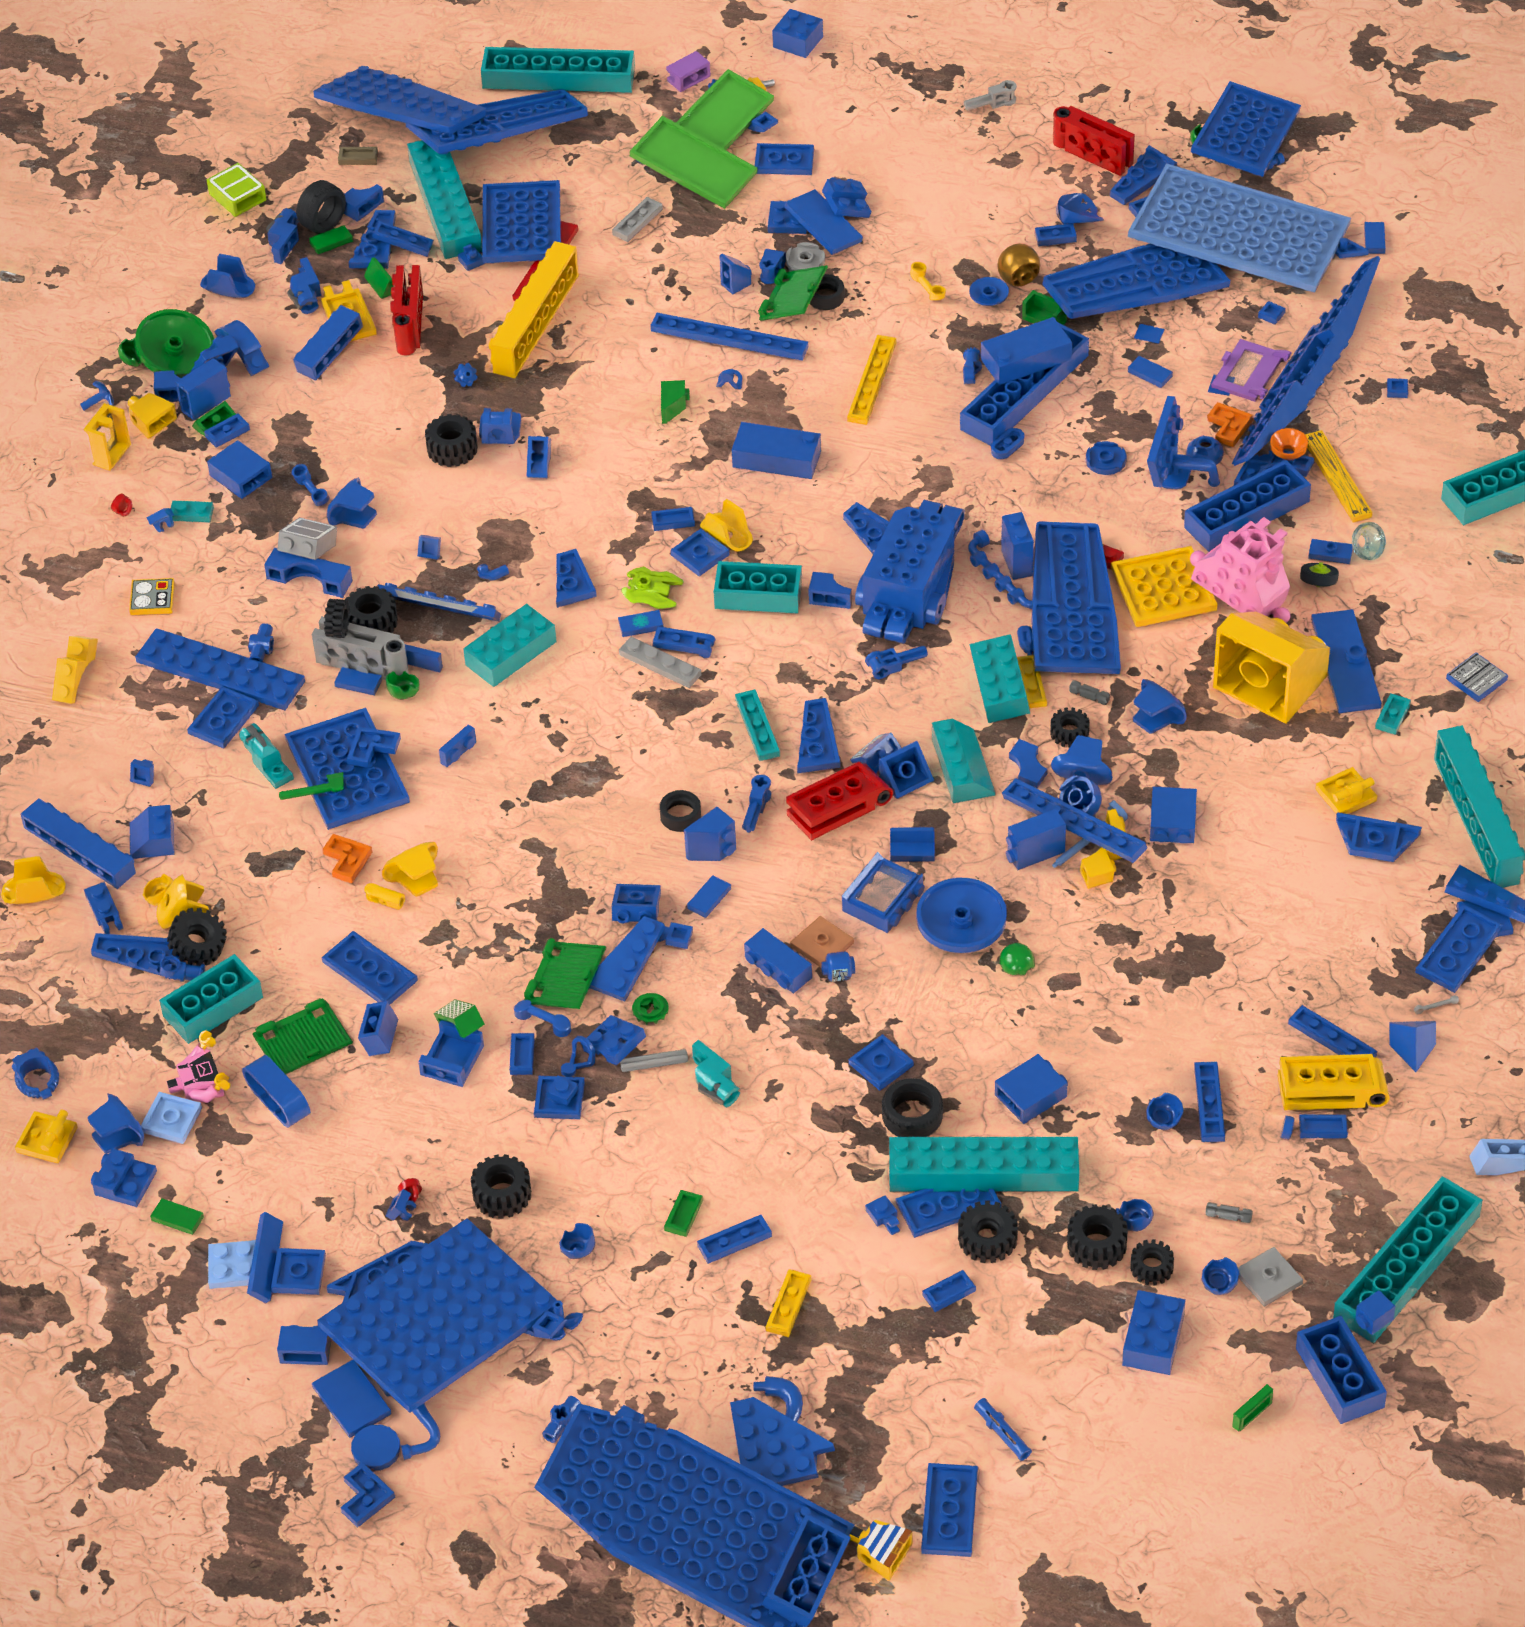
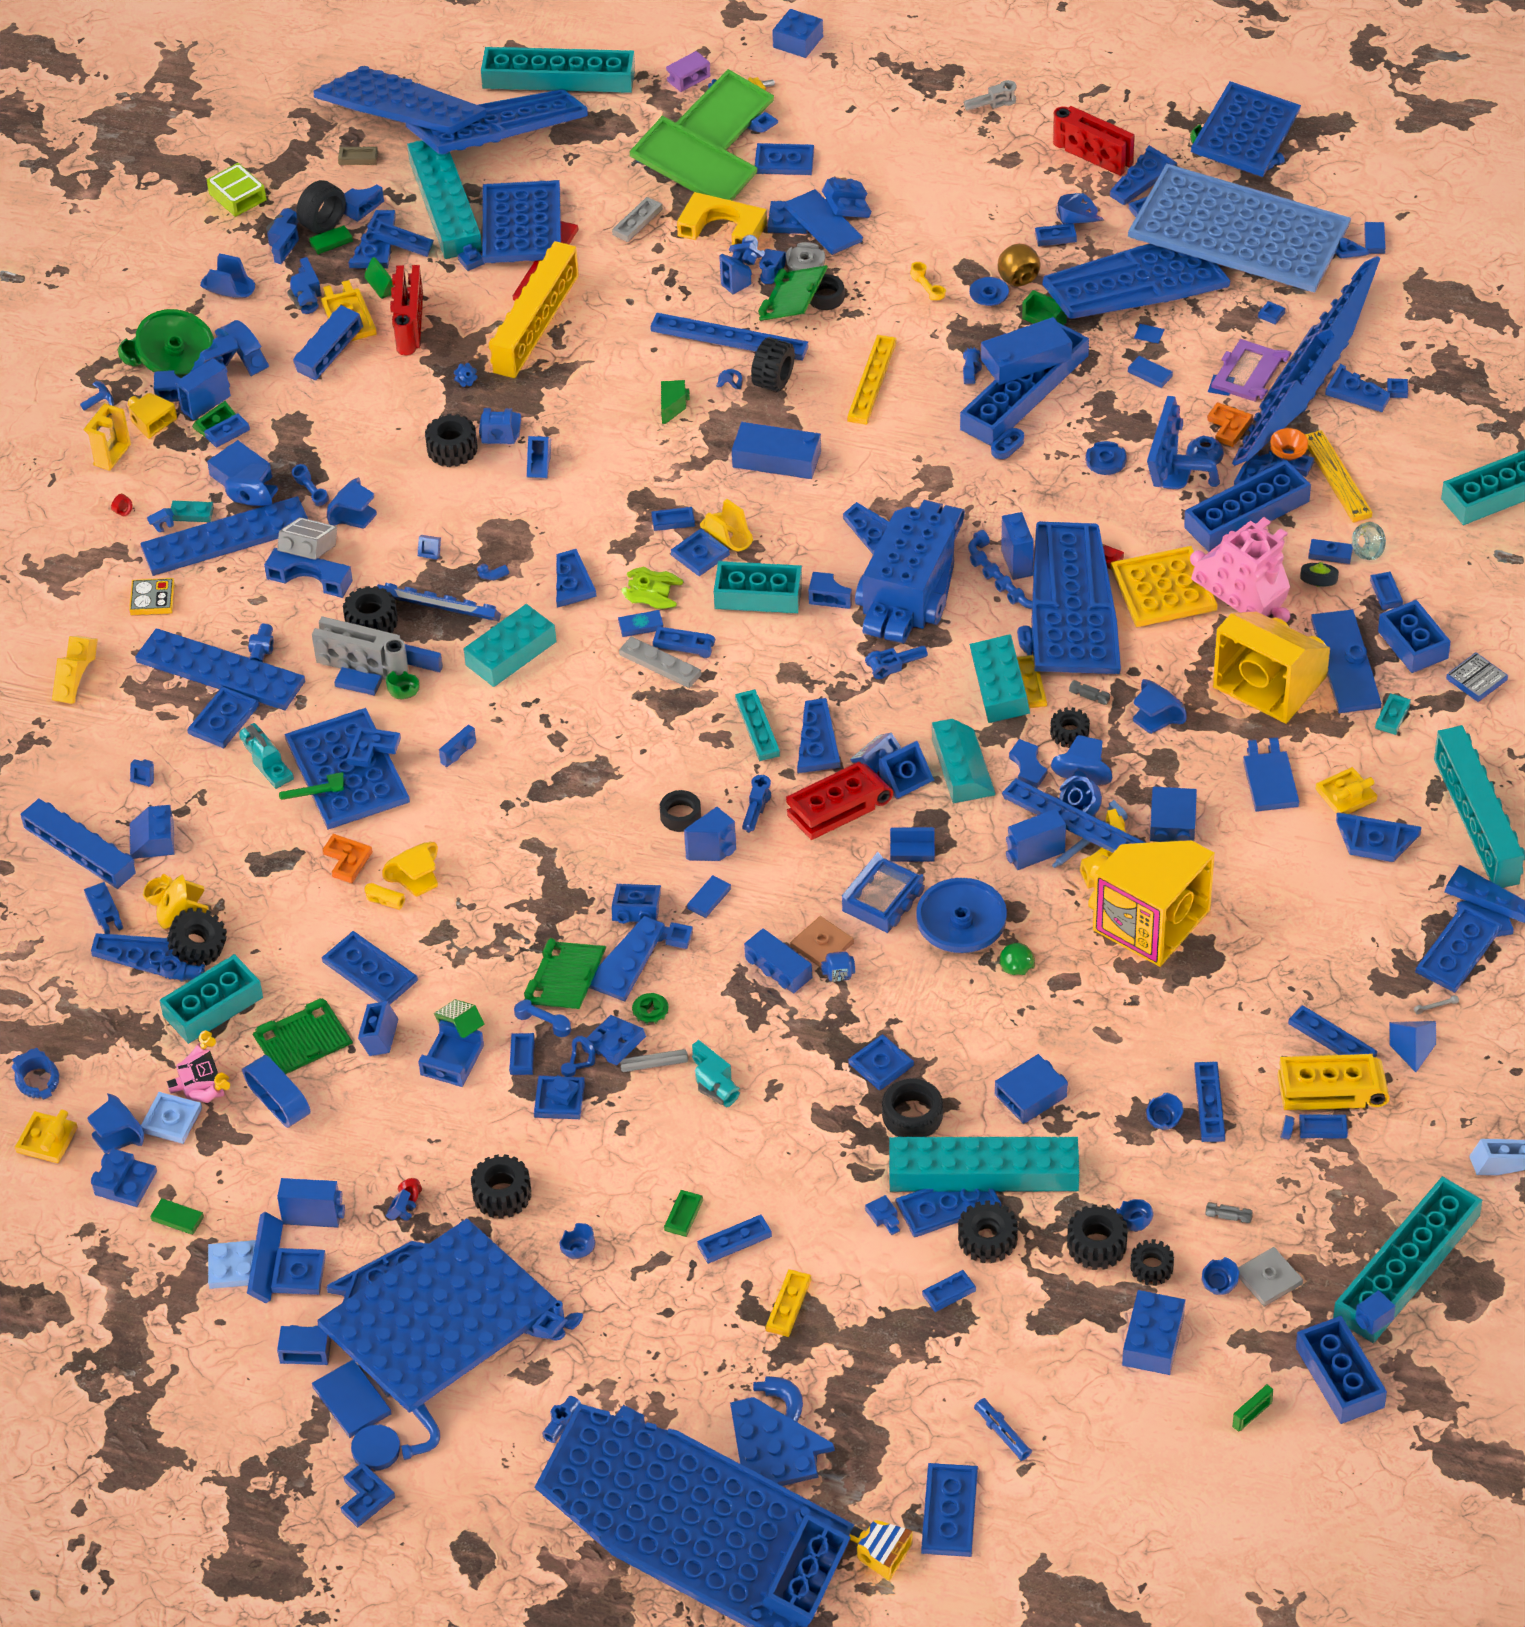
(32, 882): yellow piece -> none
(220, 536): none -> blue plate
(250, 481): none -> blue piece
(310, 1202): none -> blue brick
(336, 618): black tyre -> none
(706, 208): none -> yellow arch
(747, 251): none -> blue hips
(772, 364): none -> black tyre
(1151, 895): none -> yellow slope
(1270, 777): none -> blue tile
(1356, 391): none -> blue wing
(1386, 590): none -> blue tile
(1414, 636): none -> blue brick

